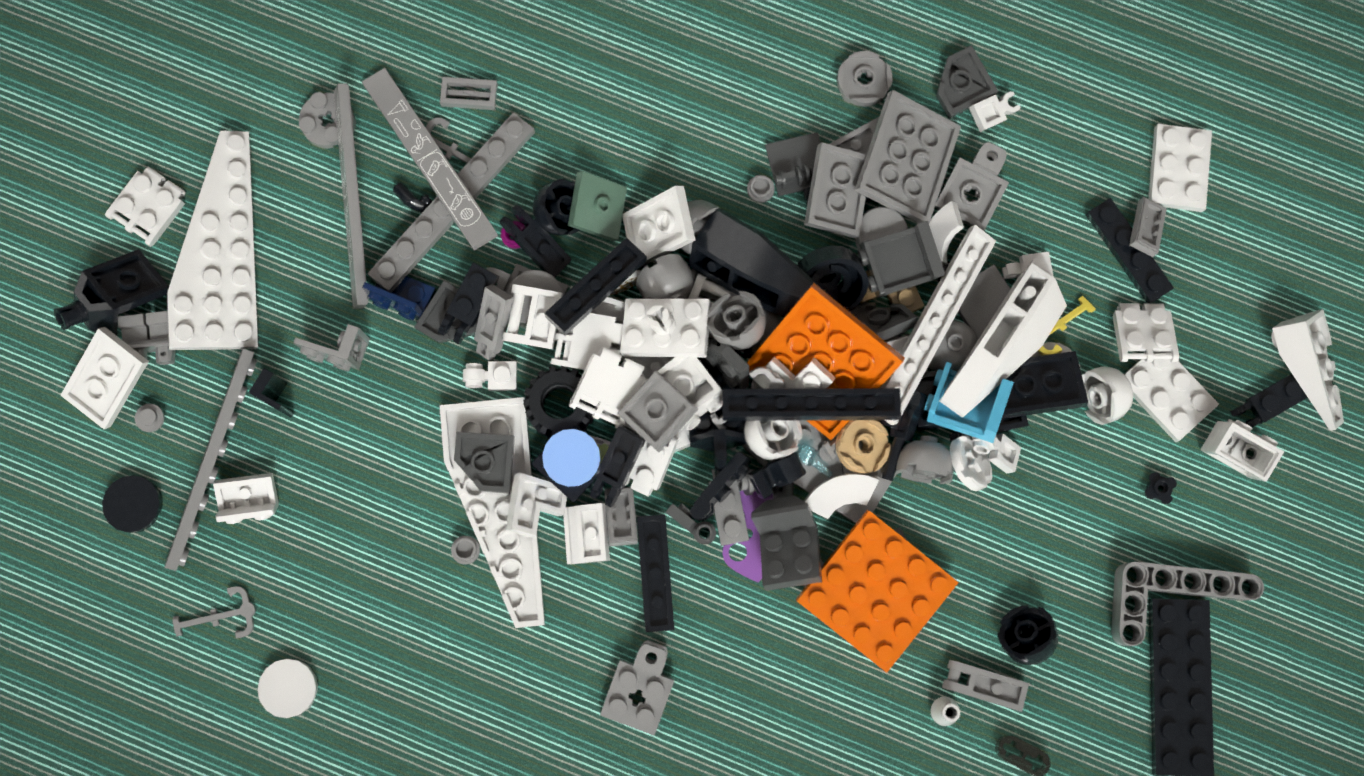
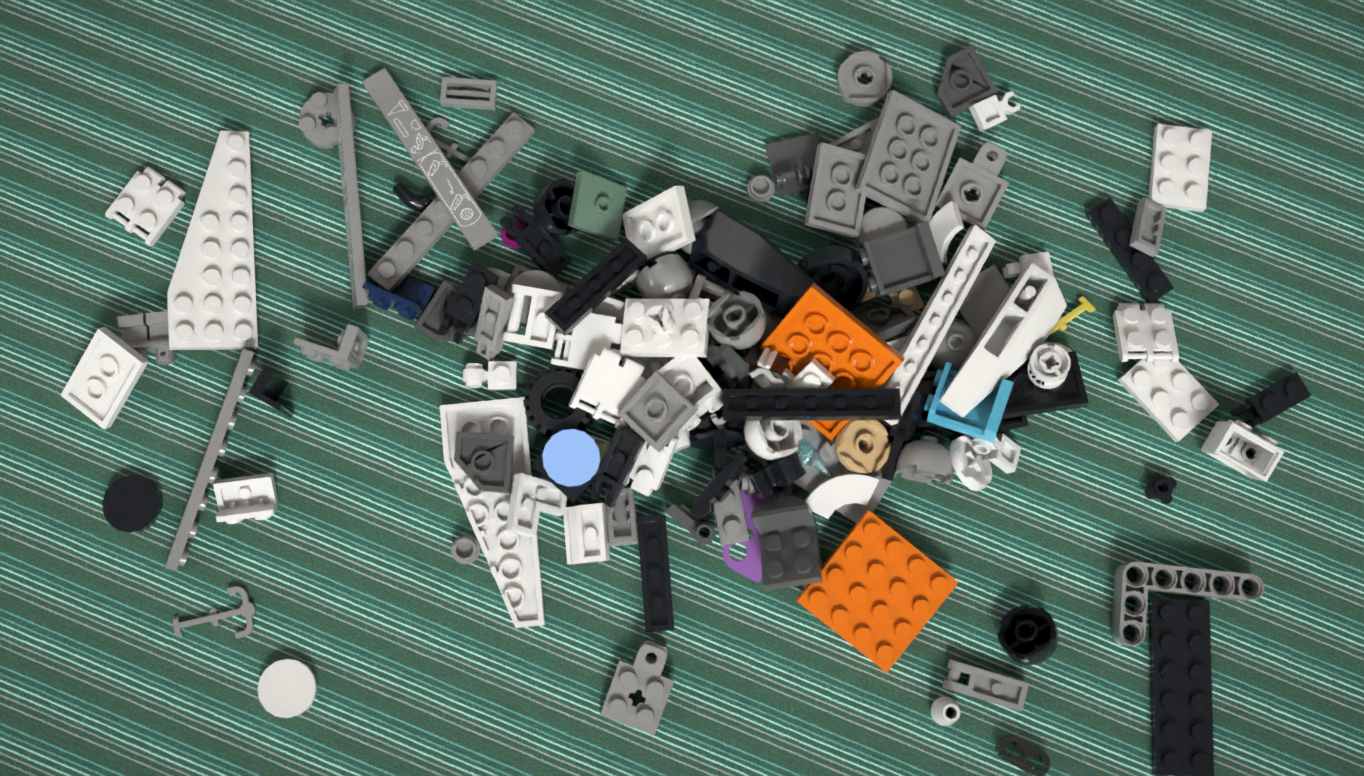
(111, 290): black plate -> none
(149, 418): light grey plate -> none
(767, 359): none -> piece
(1049, 365): none -> white wheel
(1108, 394): white cylinder -> none
(1303, 348): white wedge -> none

